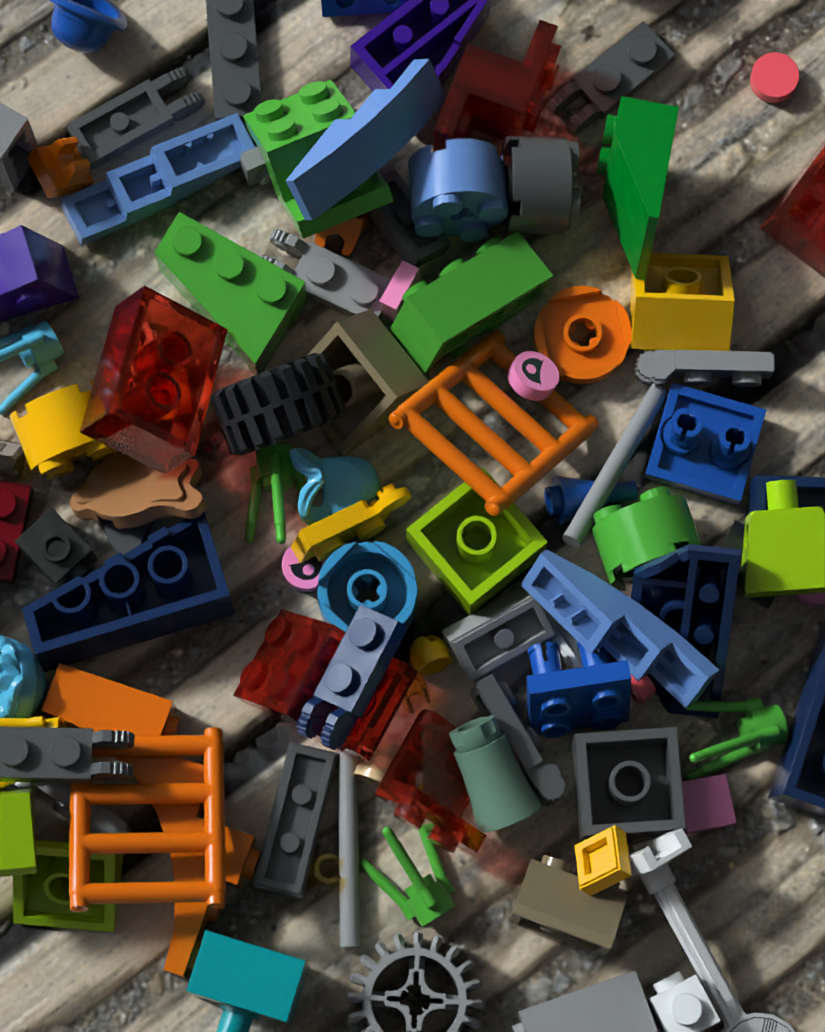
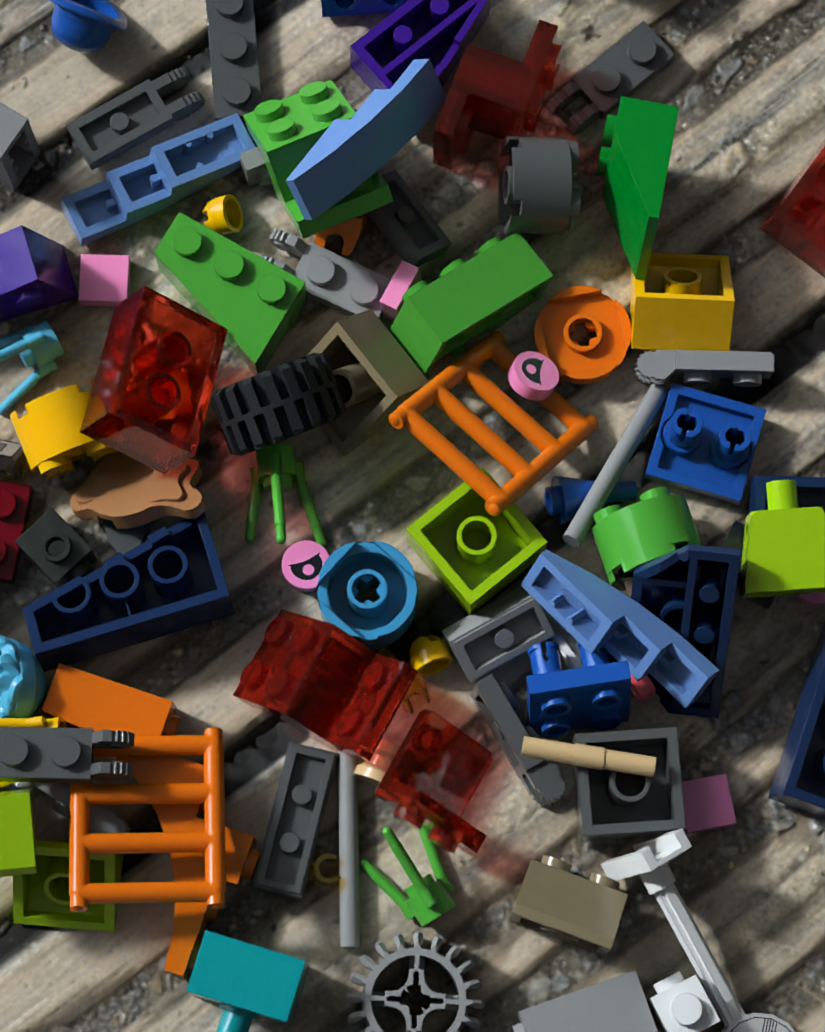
(60, 168): orange tile -> none
(104, 279): none -> bright pink tile
(224, 215): none -> yellow hinge
(342, 479): medium azure piece -> none
(351, 677): dark blue hinge -> none
(356, 520): yellow hinge -> none
(458, 190): medium blue brick -> none
(492, 775): sand green plant -> none
(588, 756): none -> tan piece
(602, 860): yellow tile -> none
(757, 733): bright green plant -> none
(774, 77): coral tile -> none

